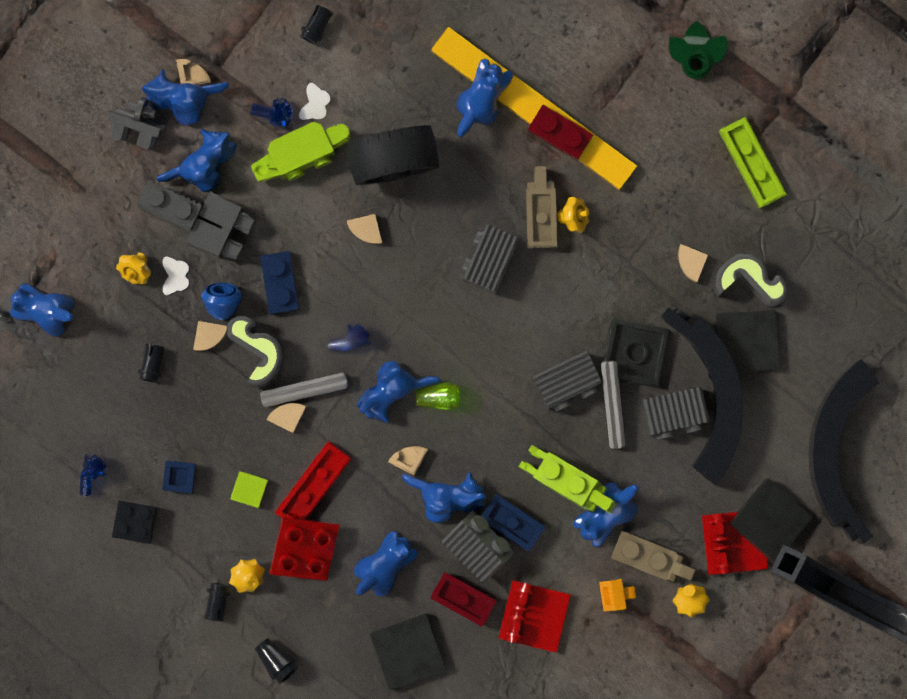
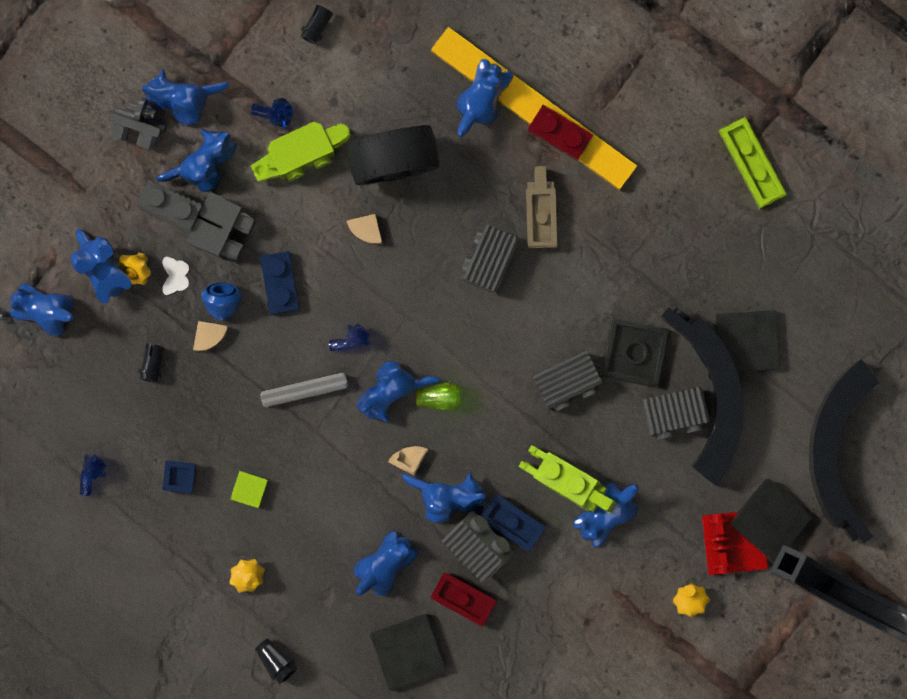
(97, 262): none -> blue animal
(134, 522): black piece -> none
(192, 73): tan tile -> none
(216, 601): black pin -> none
(260, 344): animal -> none
(287, 416): tan tile -> none
(304, 548): red hinge -> none
(314, 482): red tile -> none
(317, 101): white sticker -> none
(534, 616): red hinge -> none
(574, 215): yellow piece -> none
(613, 404): light grey axle -> none
(614, 594): light orange tile -> none
(650, 558): dark tan hinge -> none
(691, 262): tan tile -> none
(697, 47): dark green plate -> none
(754, 275): dark grey animal -> none

